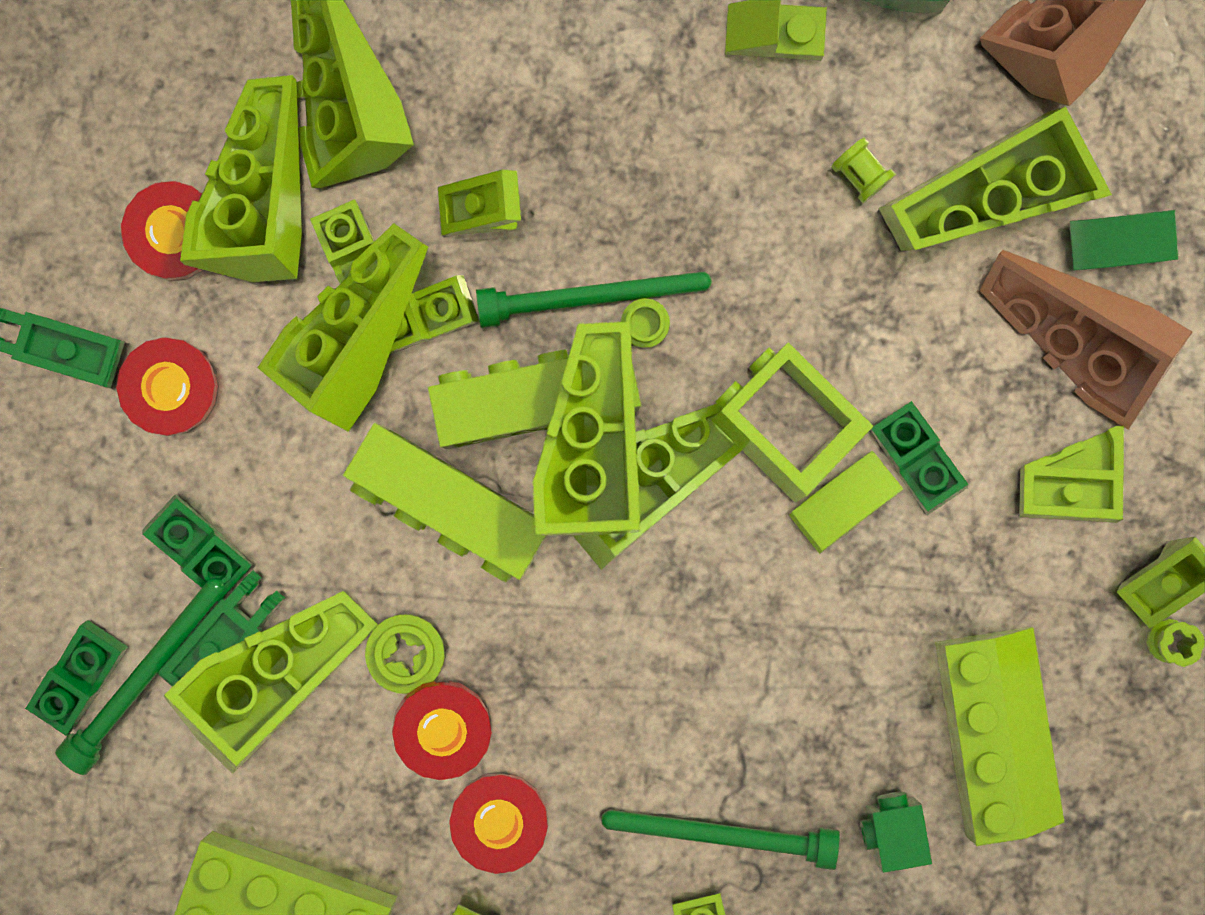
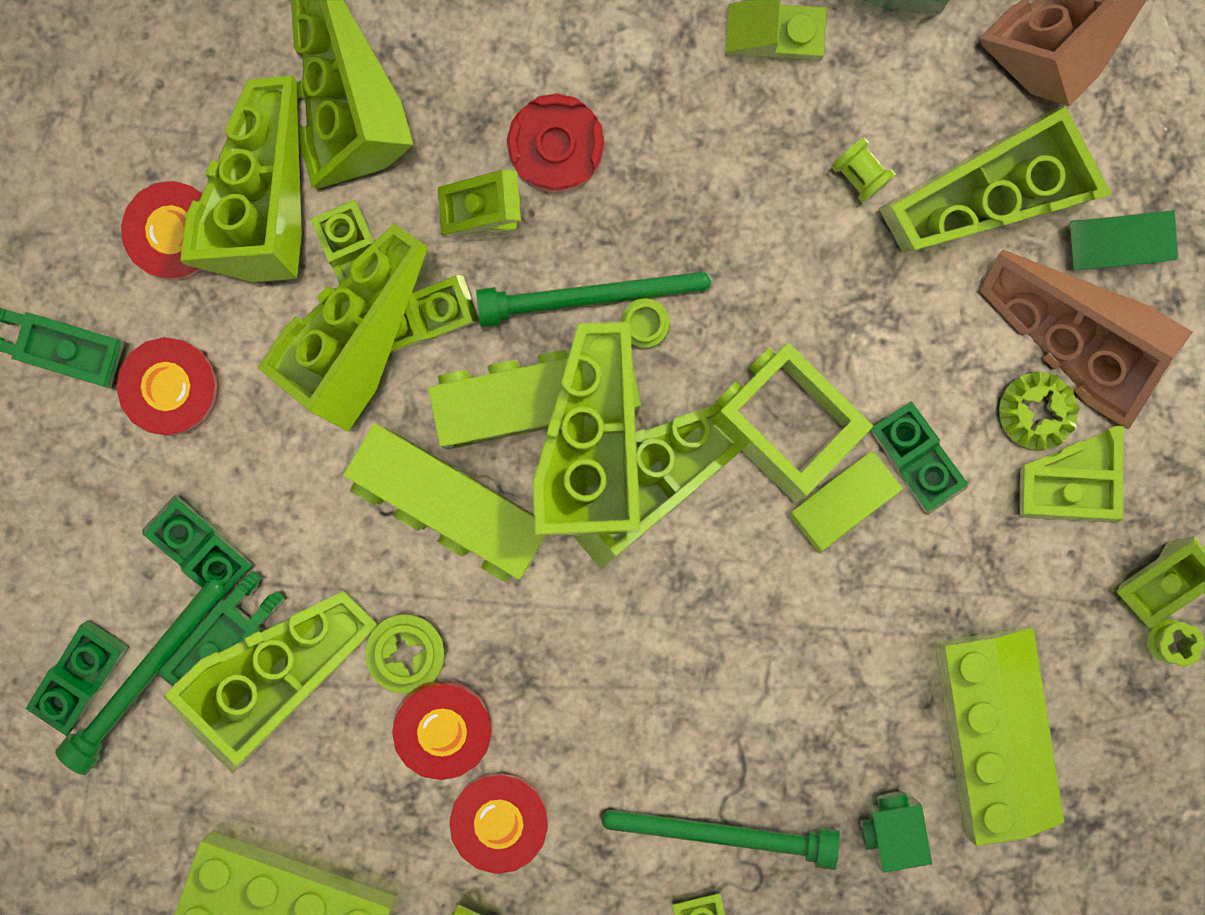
(555, 143): none -> red tile
(1017, 418): none -> lime gear

